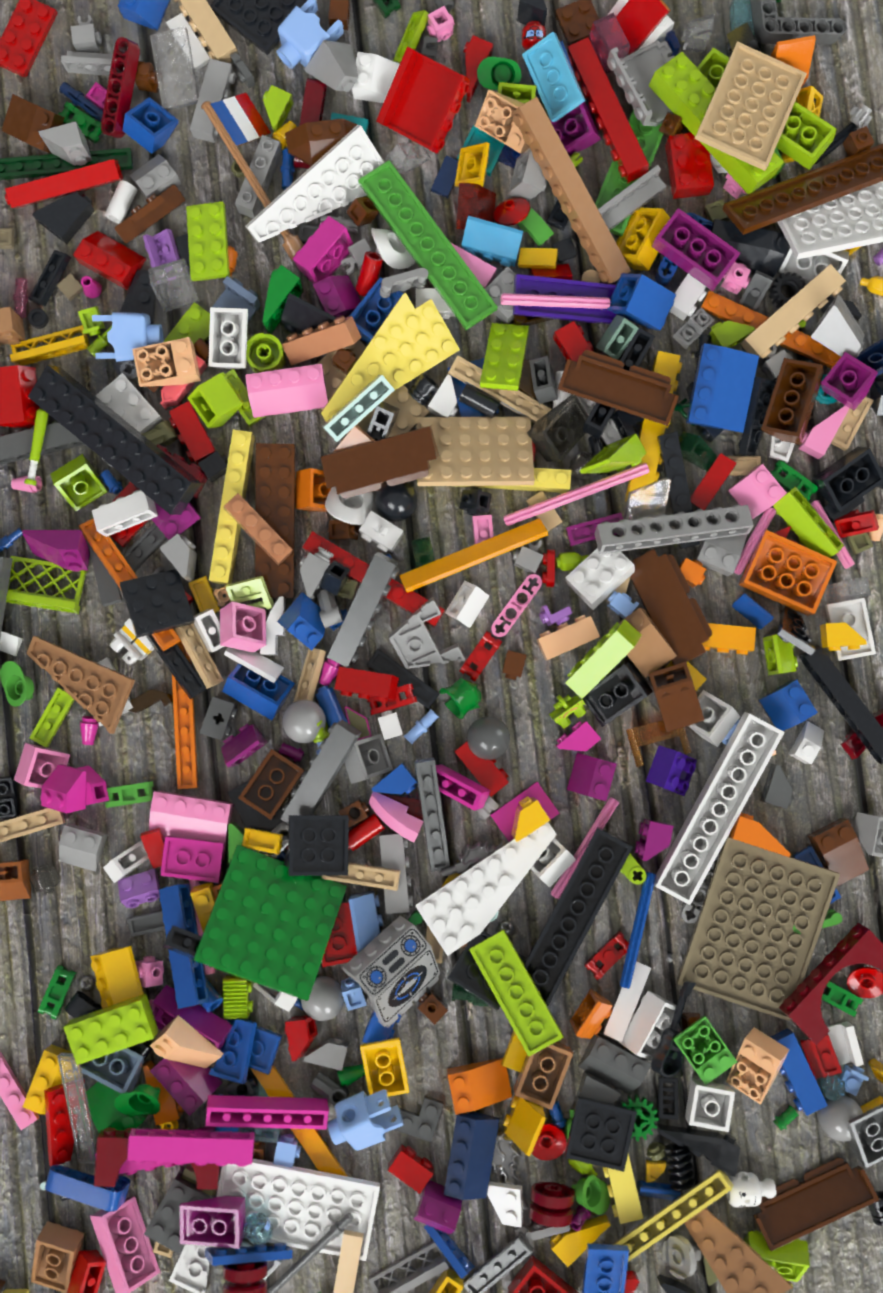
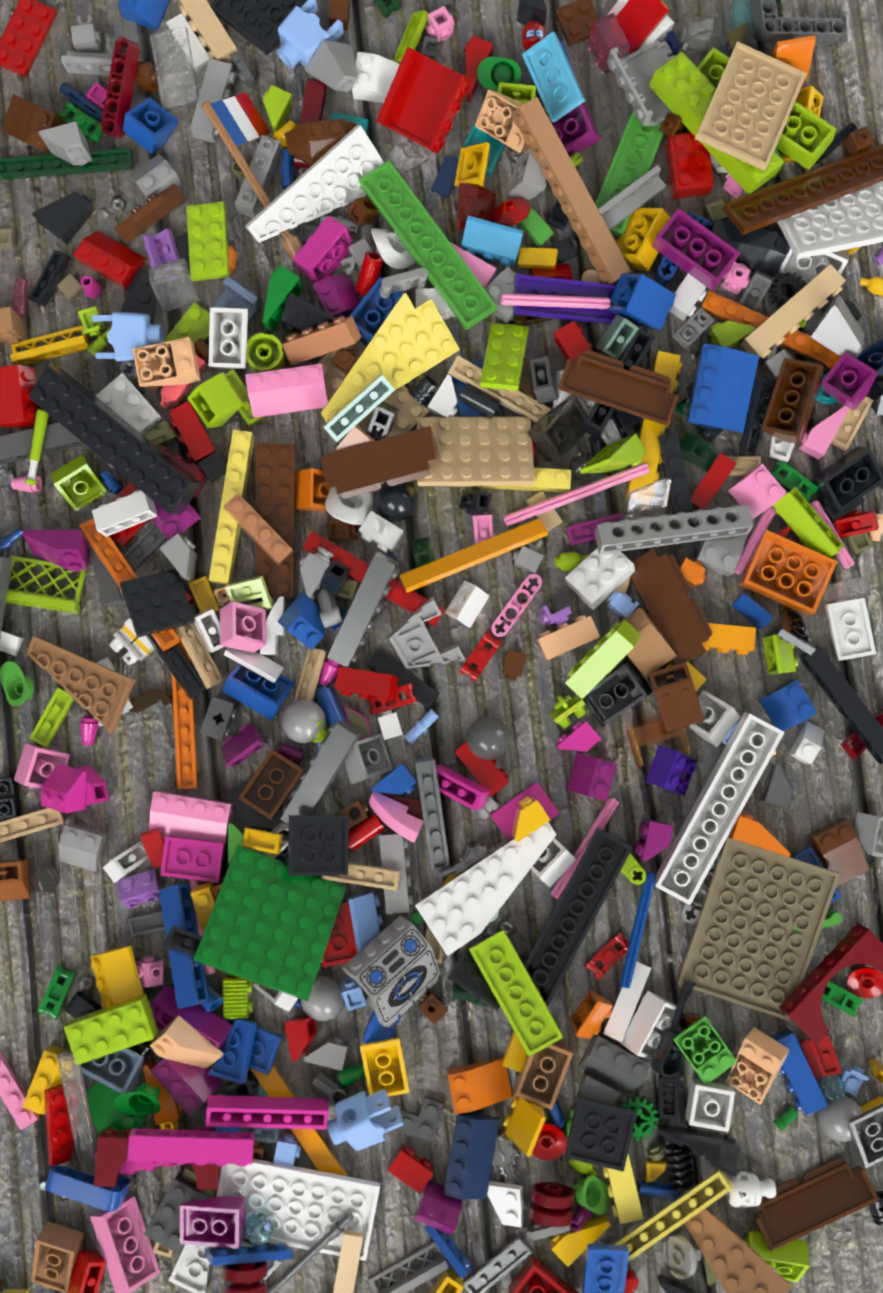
(38, 318): black tile -> none
(63, 184): red brick -> none
(121, 202): white pin -> none
(129, 794): bright green plate -> none
(463, 696): green helmet -> none
(508, 156): clear blue tile -> none
(549, 560): red plate -> none
(608, 111): red brick -> none
(840, 635): yellow slope -> none
(845, 1043): white panel -> none
(860, 115): light grey gear -> none

